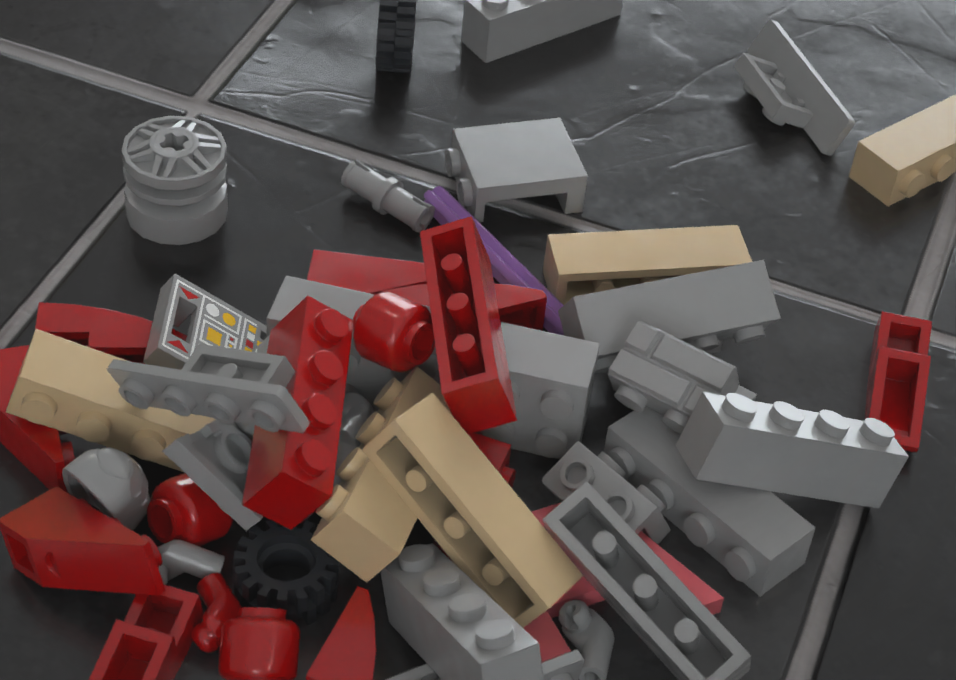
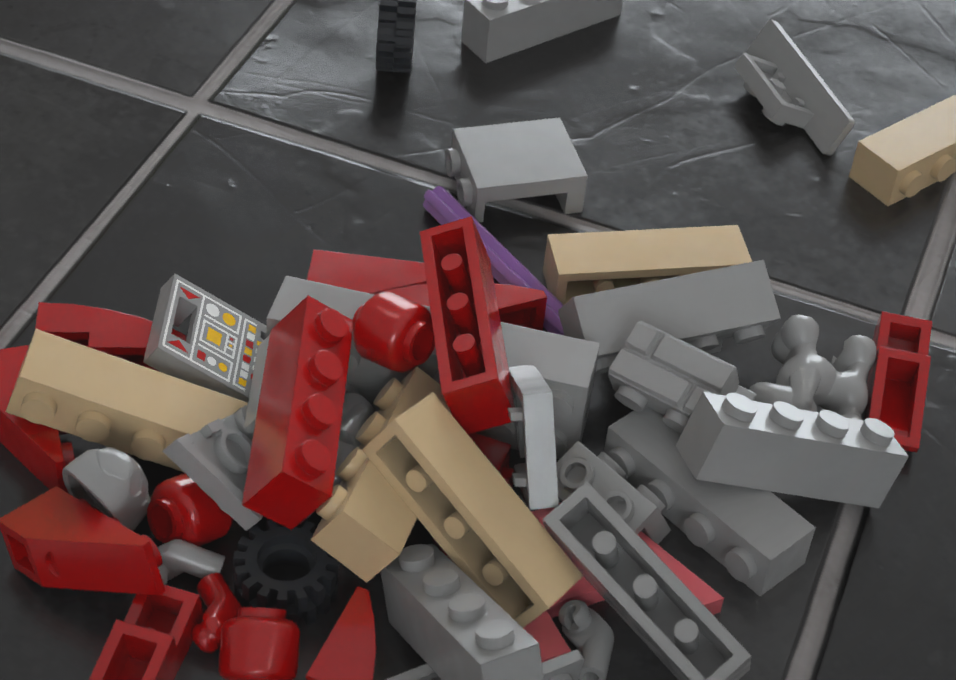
(175, 179): light grey wheel -> none
(217, 385): light grey bracket -> none
(387, 195): light grey pin -> none
(534, 437): none -> light grey container
(810, 379): none -> light grey animal

